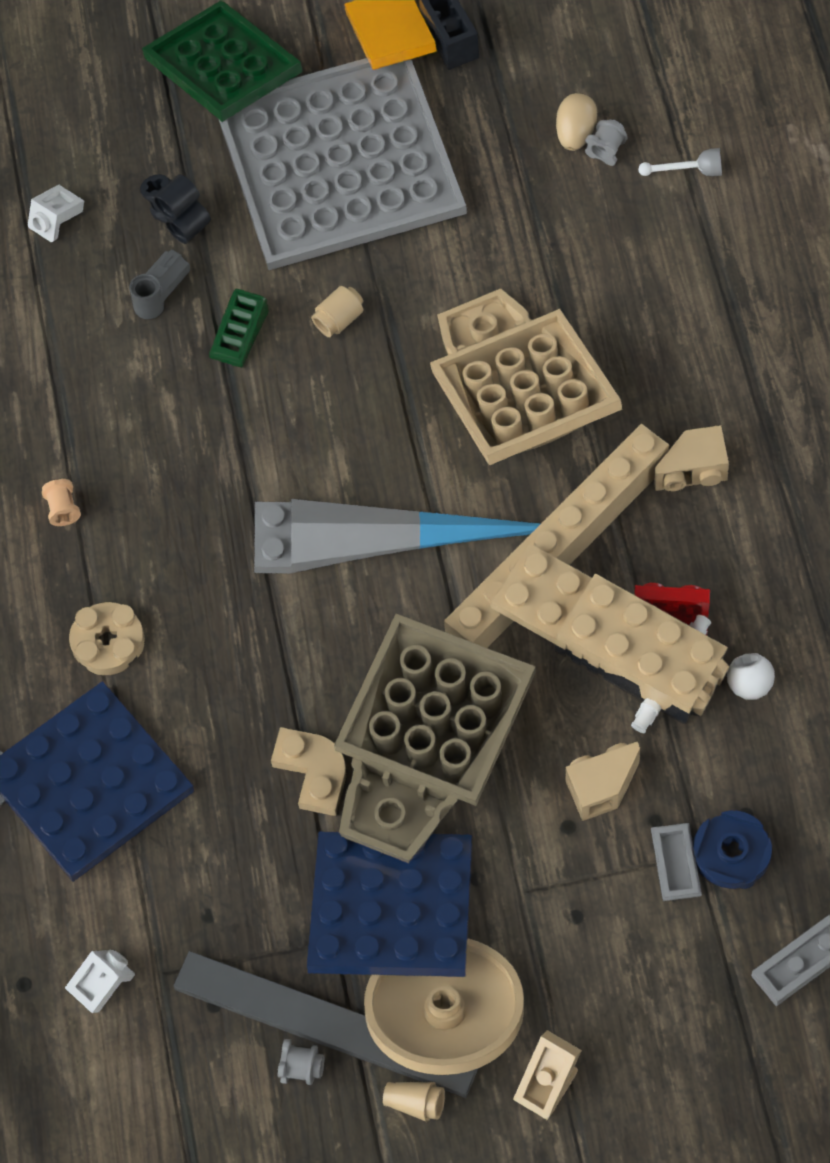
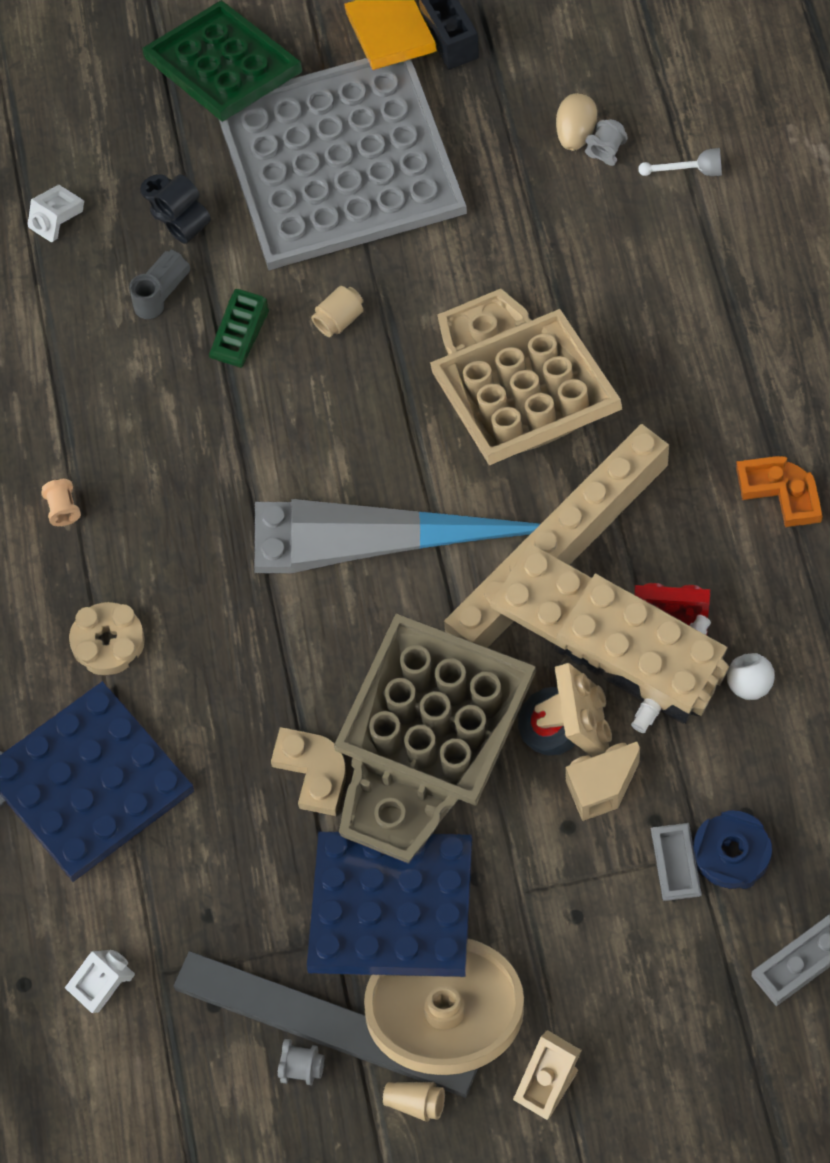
(566, 716): none -> tan plate
(694, 460): tan slope -> none
(778, 477): none -> orange plate

